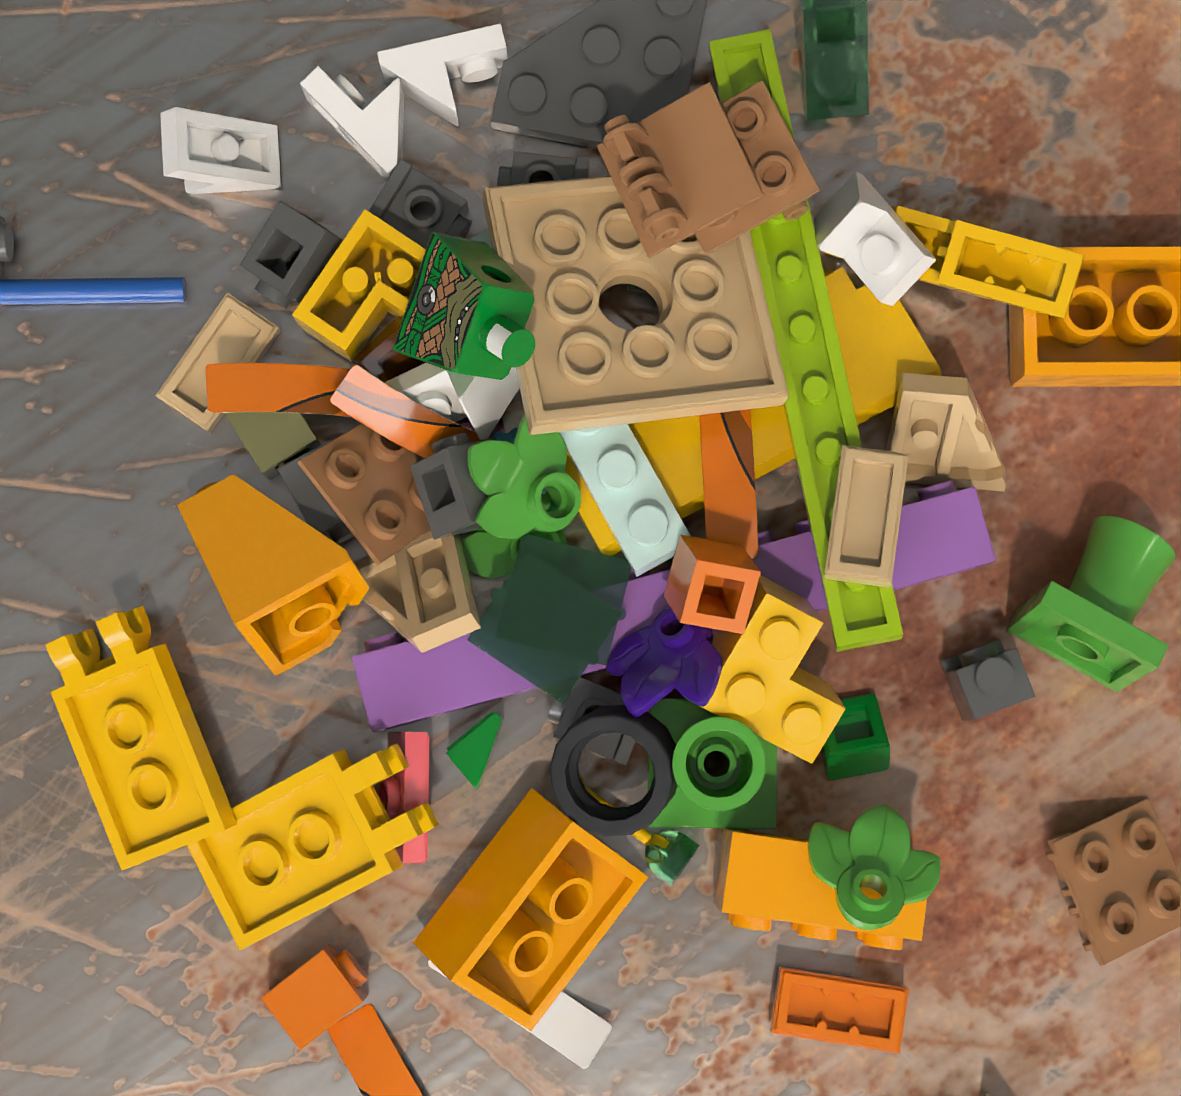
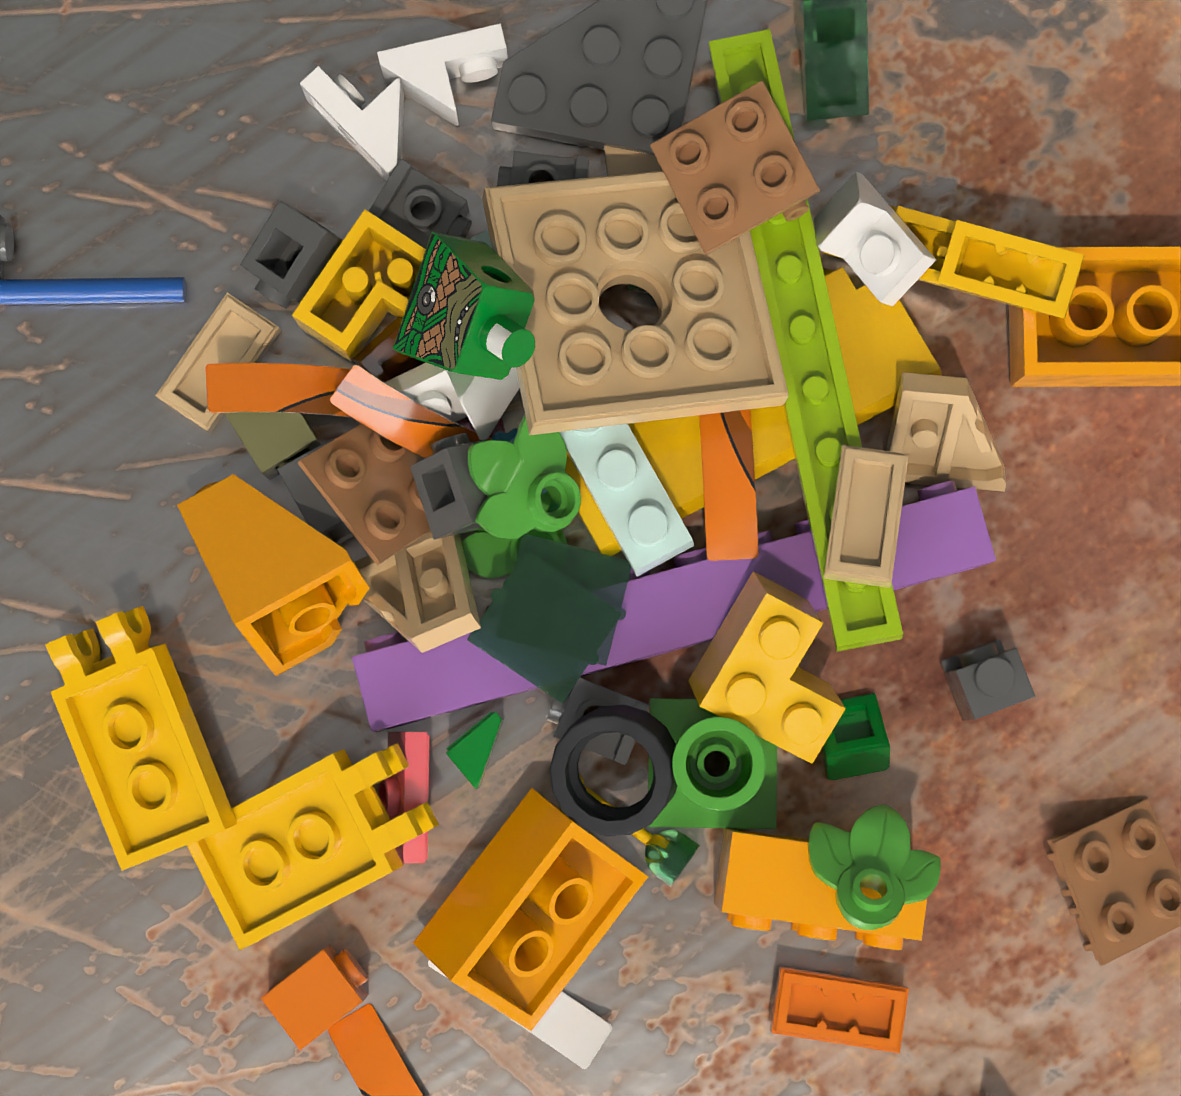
(219, 152): white slope -> none
(664, 659): dark purple plate -> none
(678, 169): medium nougat hinge -> none
(711, 584): orange brick -> none
(1094, 618): bright green plant -> none

